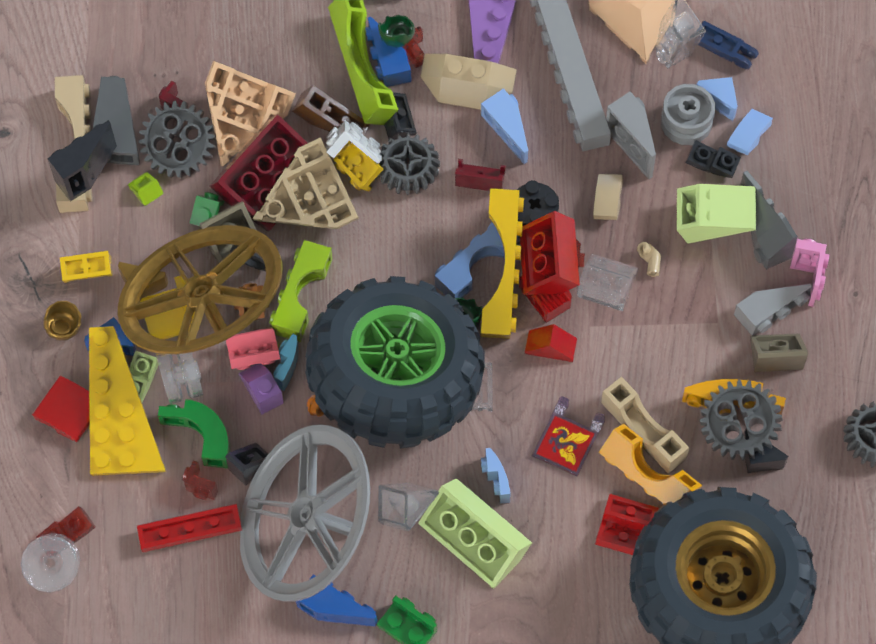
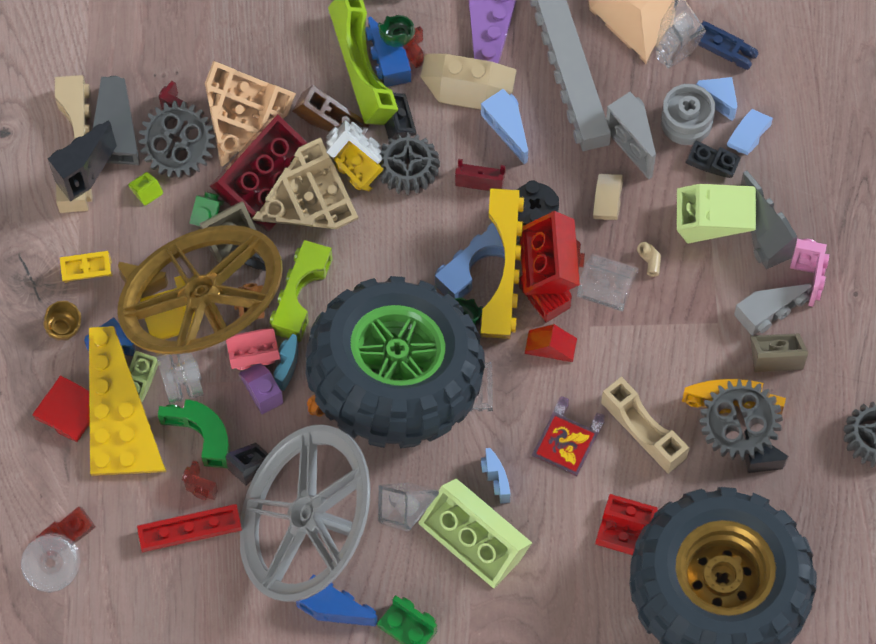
(625, 451): light orange arch -> none

